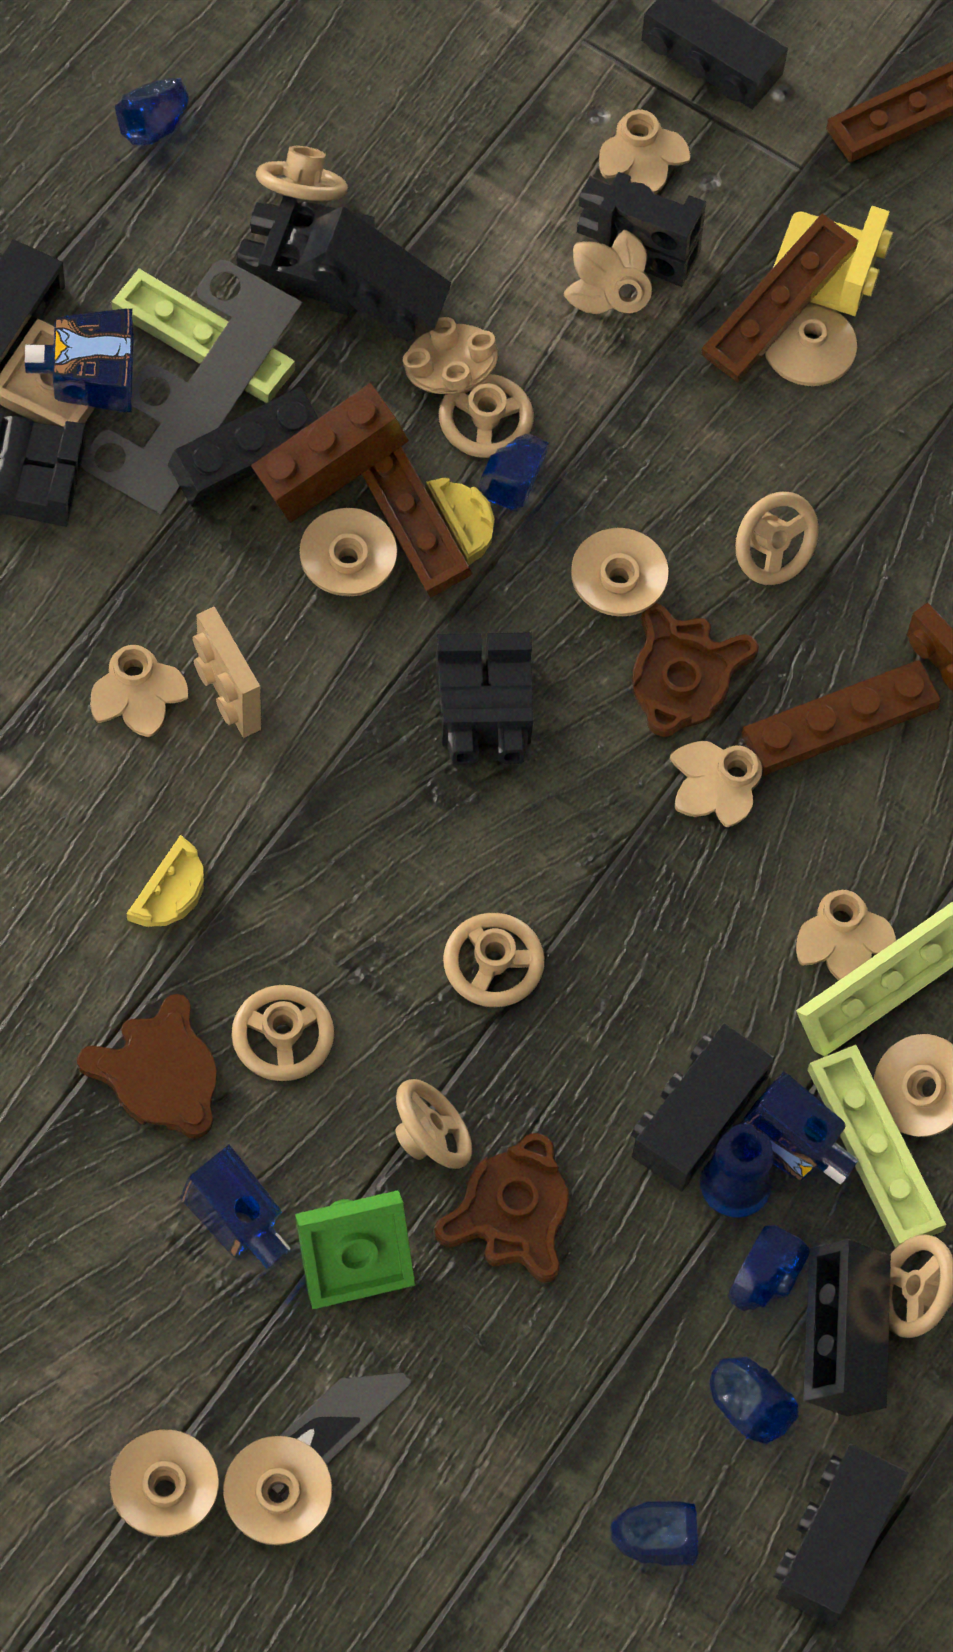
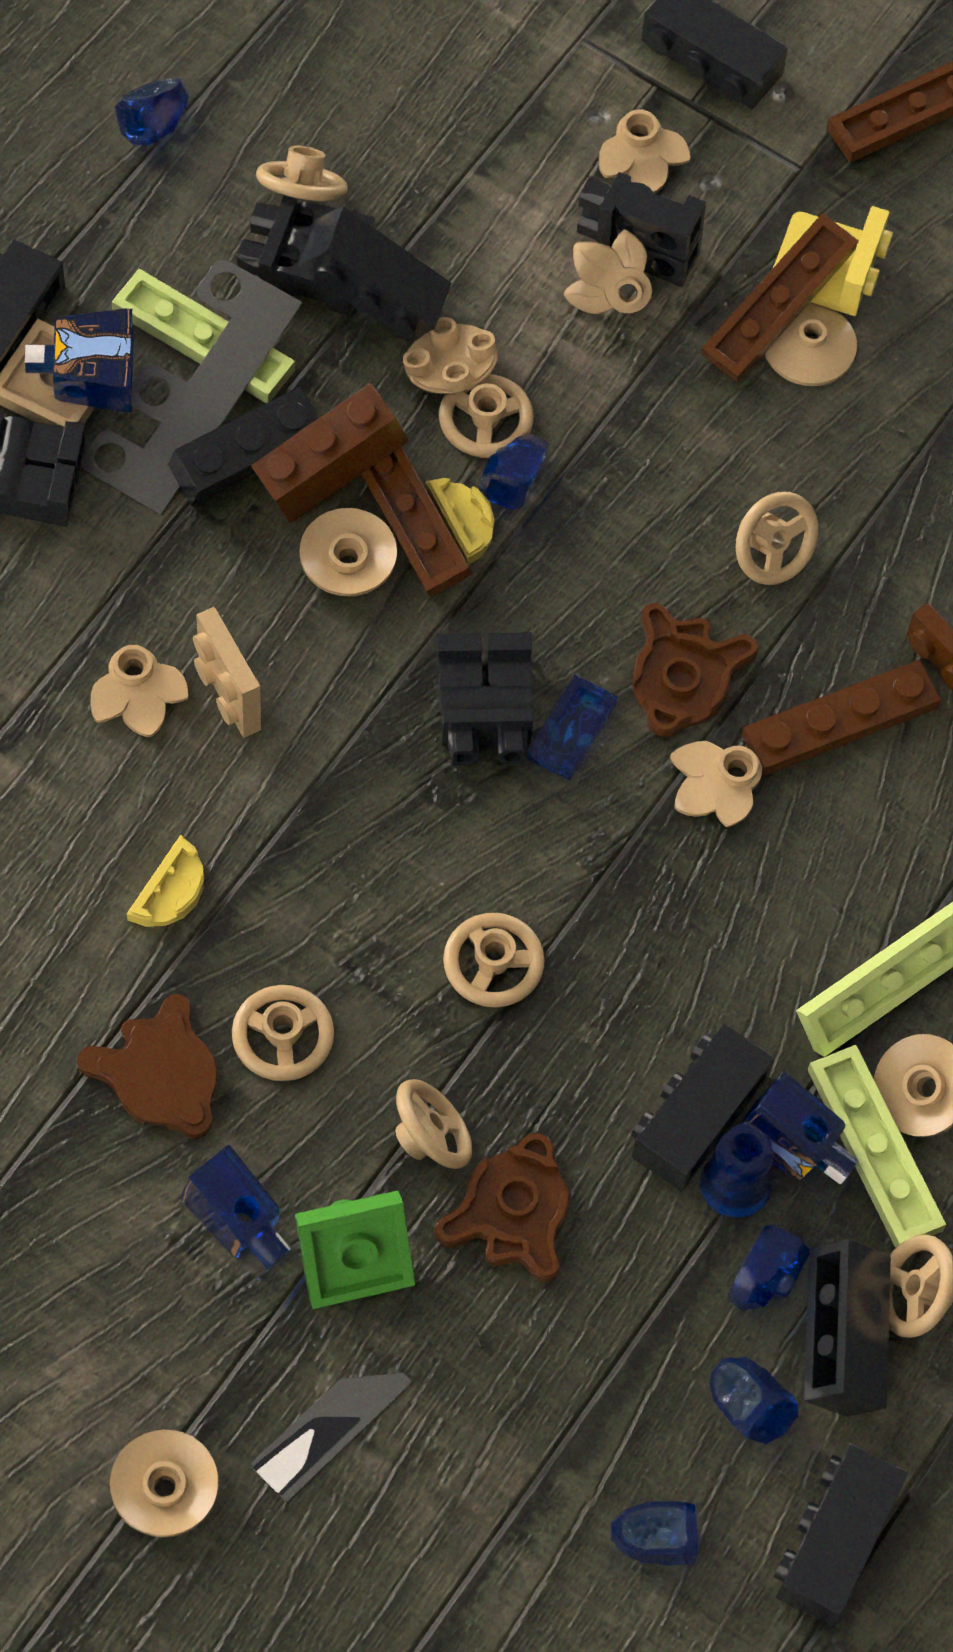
(271, 1463): tan dish -> none
(572, 727): none -> clear blue tile
(619, 554): tan dish -> none
(843, 943): tan plate -> none

